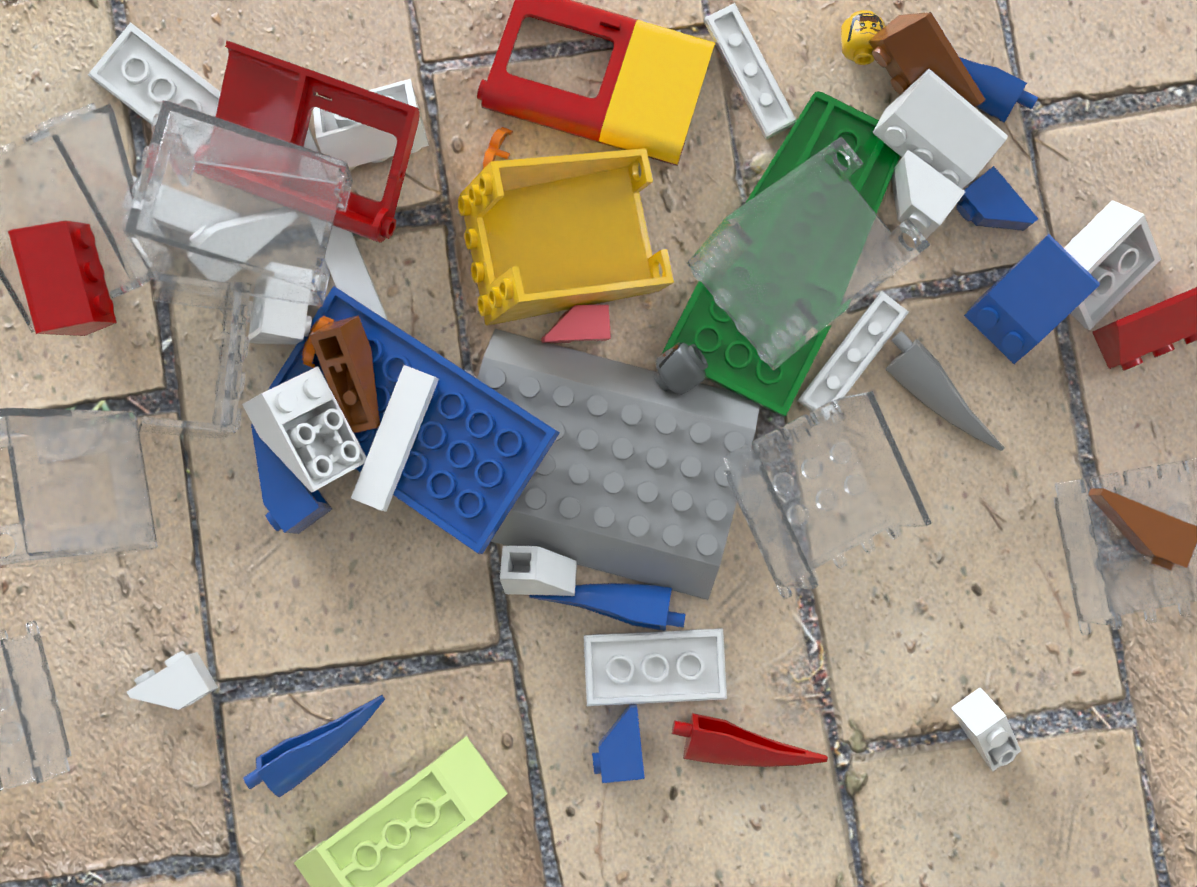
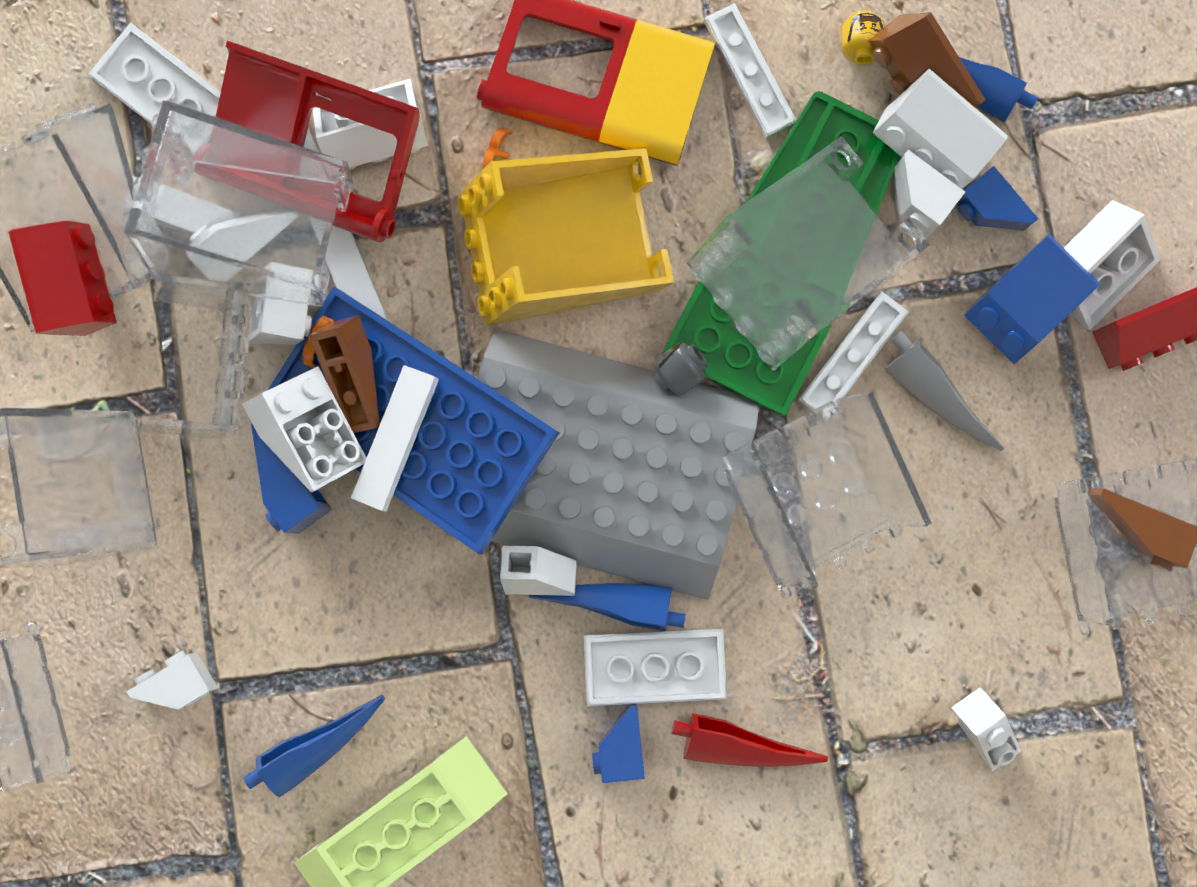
(581, 324): coral slope -> none

